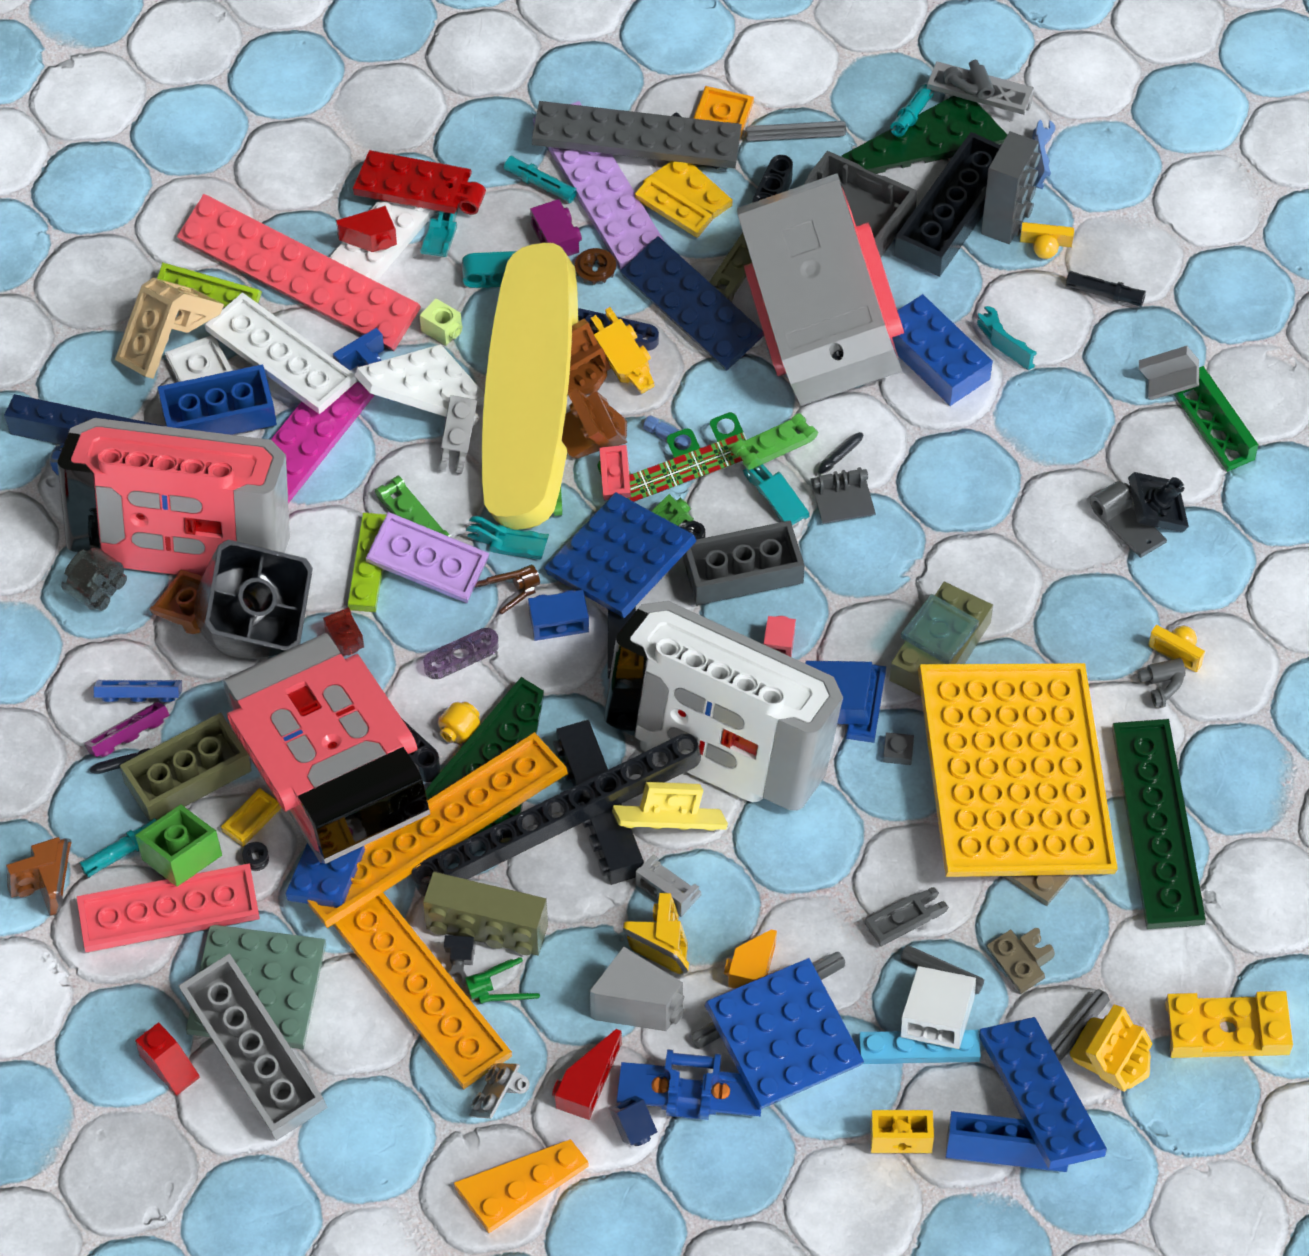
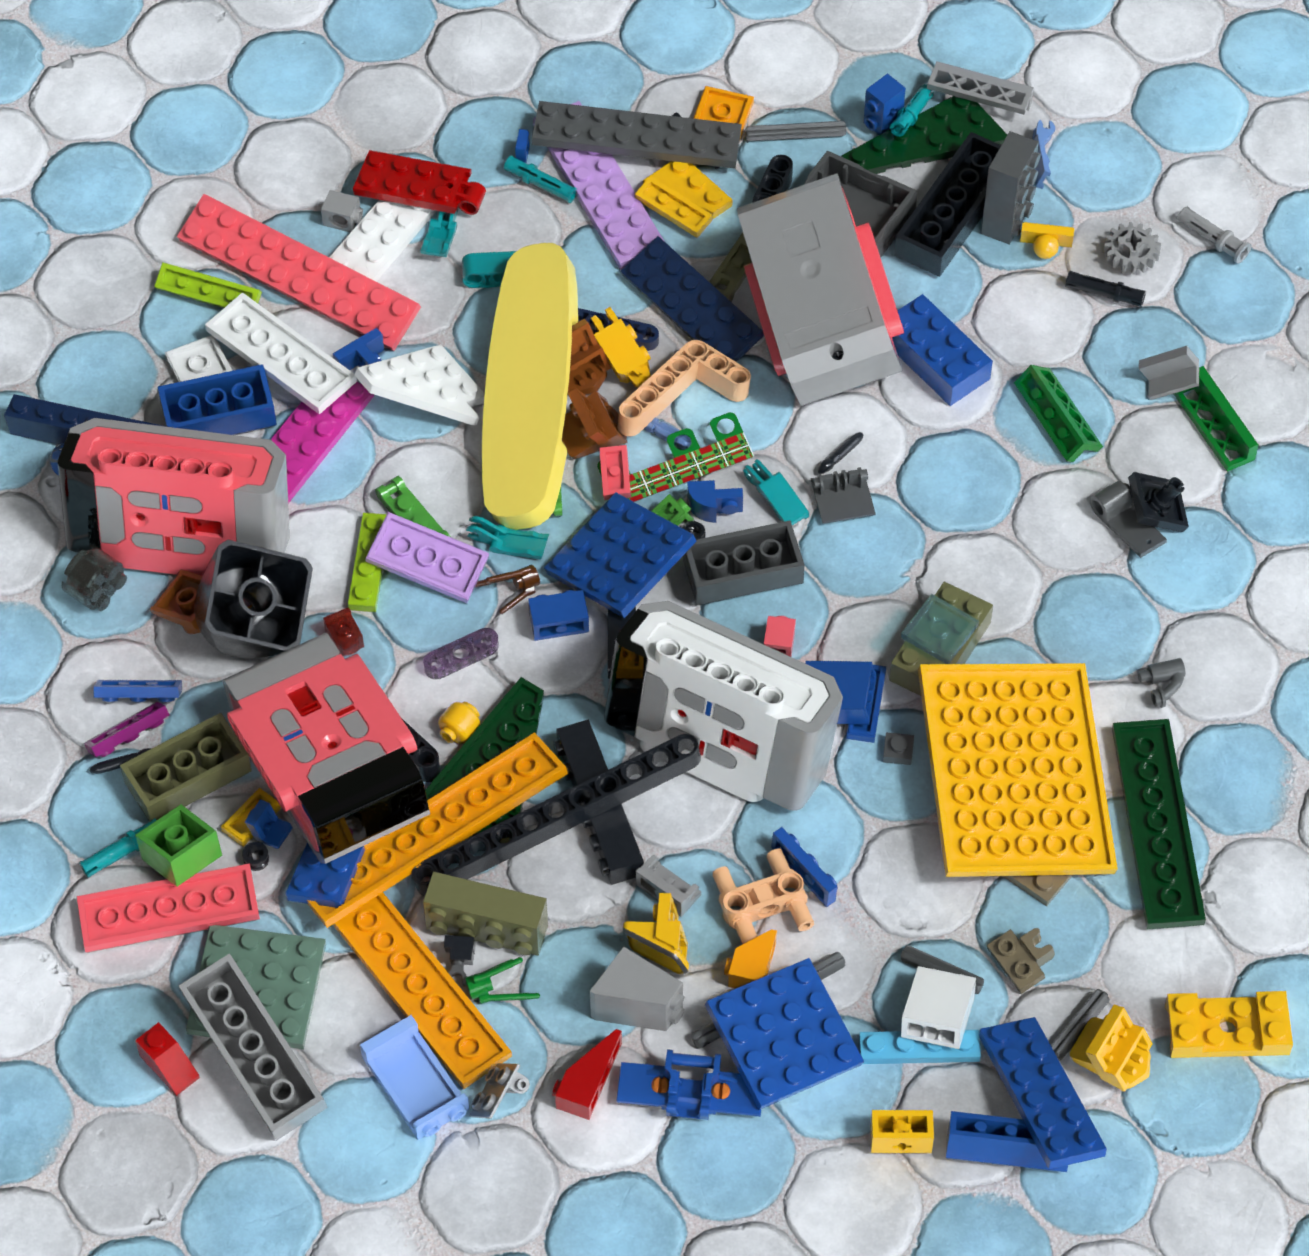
(41, 871): dark orange piece -> none
(155, 318): tan bracket -> none
(266, 825): none -> blue bracket
(341, 211): none -> light grey brick
(368, 230): red slope -> none
(414, 1078): none -> light blue panel
(441, 322): yellowish green brick -> none
(457, 430): light grey hinge -> none
(516, 1185): light orange wing -> none
(522, 145): none -> blue tile
(554, 225): magenta brick -> none
(585, 261): reddish brown gear -> none
(633, 1121): dark blue brick -> none
(670, 807): light yellow bracket -> none
(690, 363): none -> light nougat beam
(708, 501): none -> blue brick
(763, 897): none -> light nougat piece
(774, 442): bright green plate -> none
(806, 865): none -> blue plate
(883, 103): none -> blue brick
(905, 916): dark grey hinge -> none
(979, 77): dark grey plant -> none
(1000, 339): teal arm -> none
(1057, 412): none -> green fence
(1132, 248): none -> light grey gear
(1178, 644): yellow tile -> none
(1223, 240): none -> light grey pin

